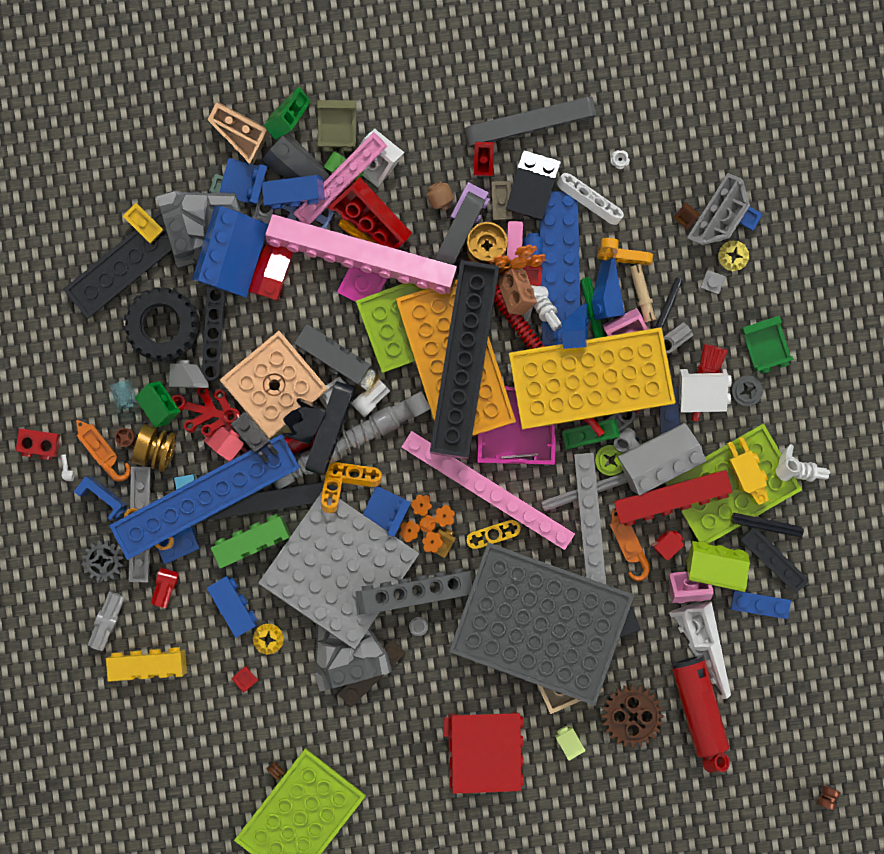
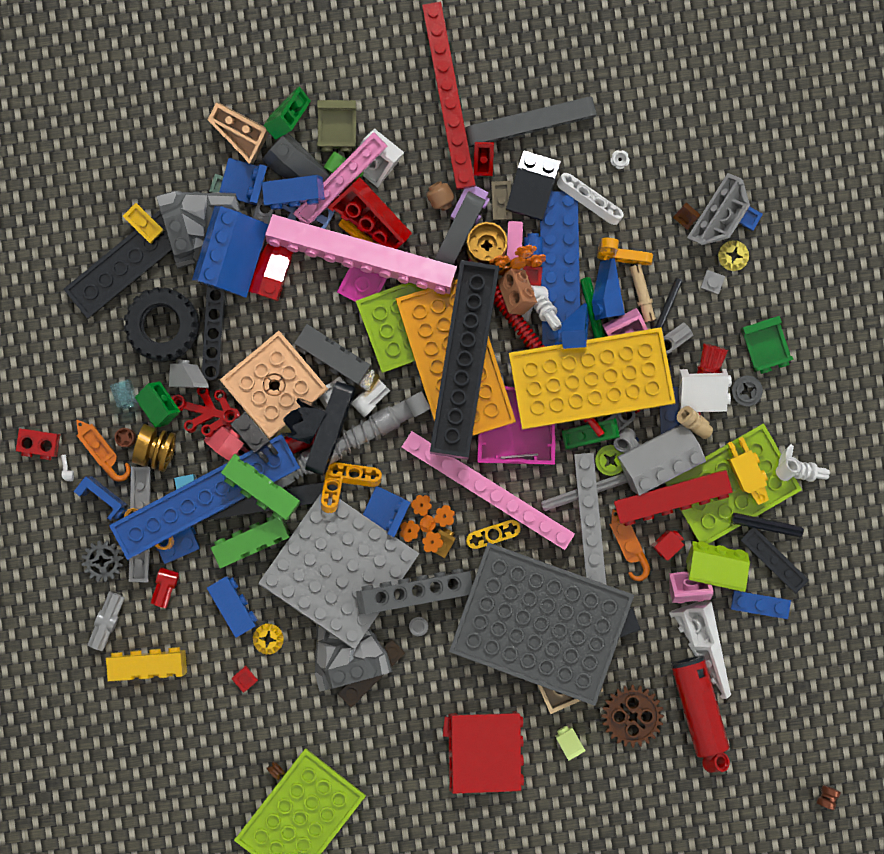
(260, 487): none -> bright green wedge
(448, 95): none -> red plate
(696, 423): none -> tan axle

